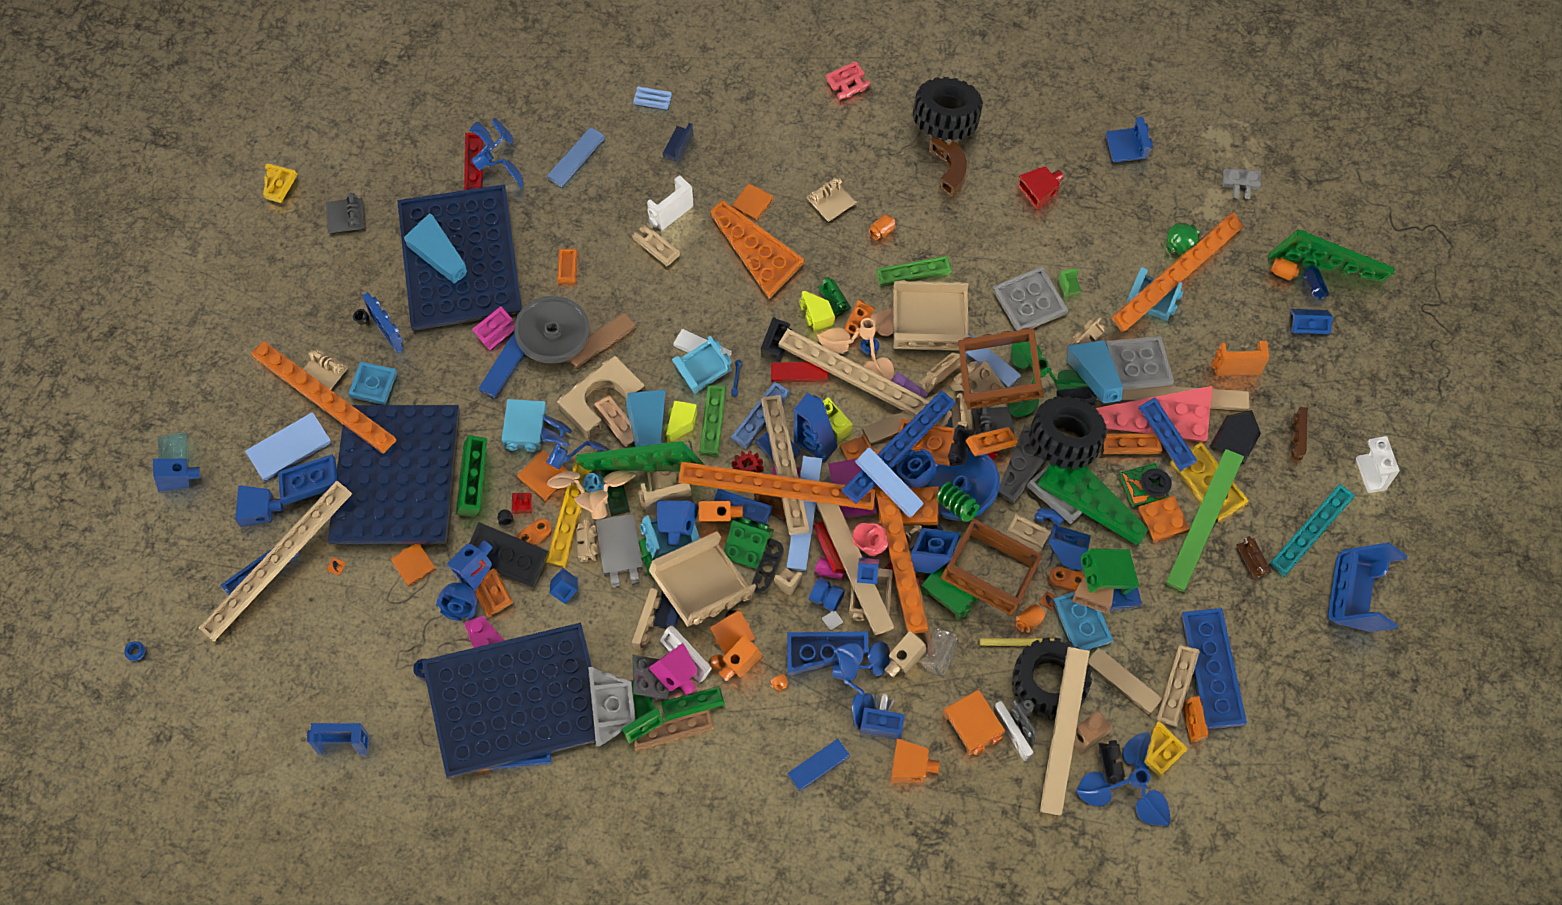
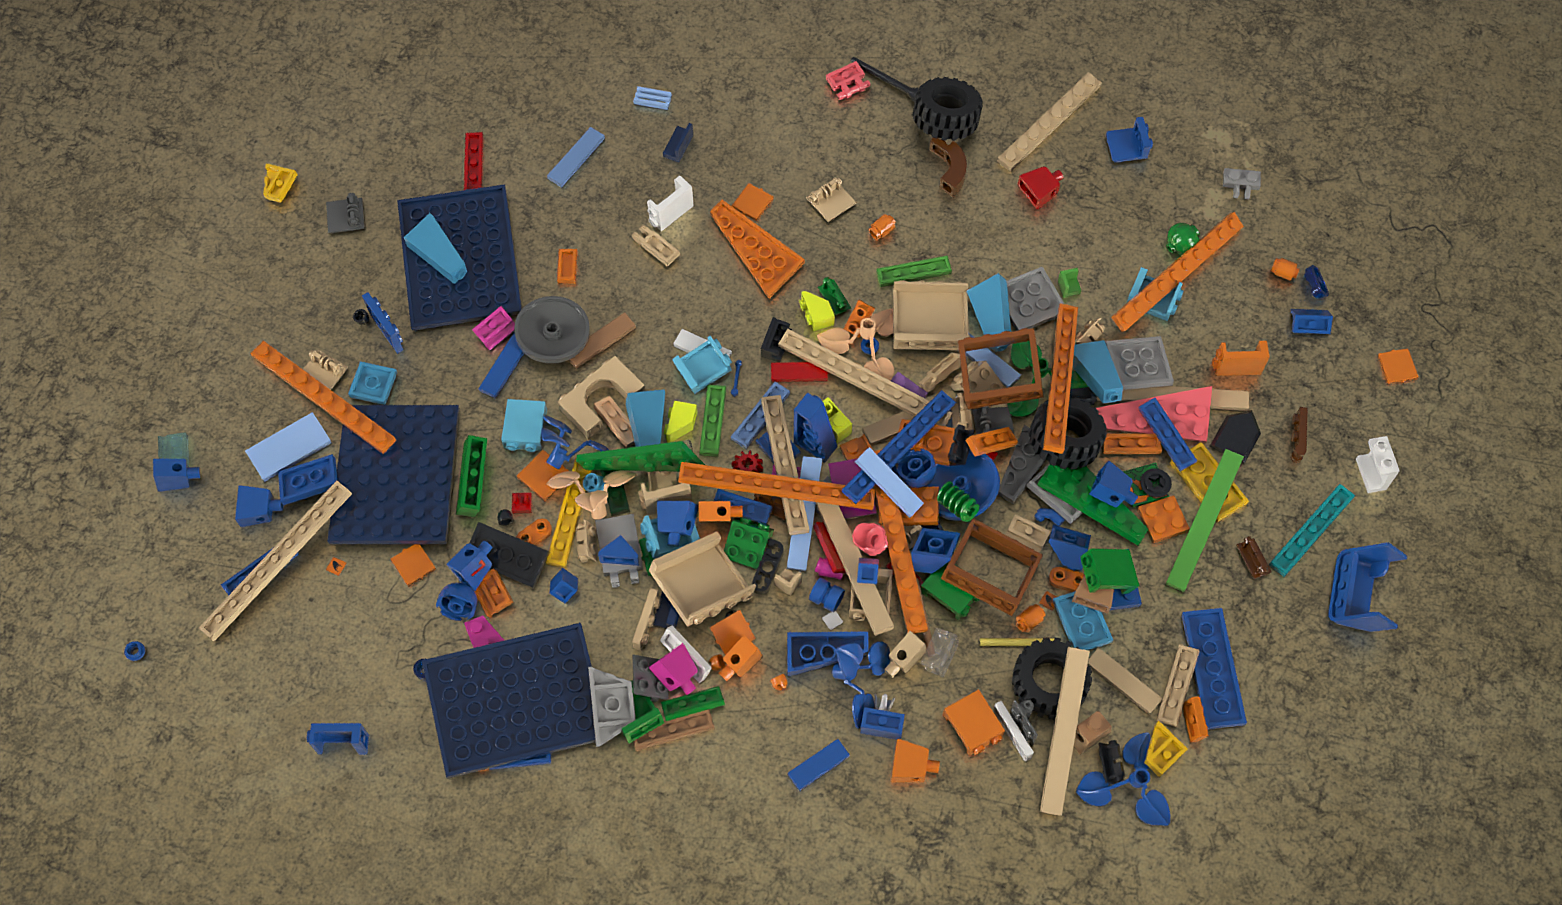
(485, 157): blue plant -> none
(618, 553): none -> blue slope
(911, 91): none -> black piece
(992, 306): none -> dark azure slope
(1049, 122): none -> tan plate
(1060, 379): none -> orange plate
(1113, 486): none -> blue torso
(1328, 256): green wing -> none
(1398, 366): none -> orange piece

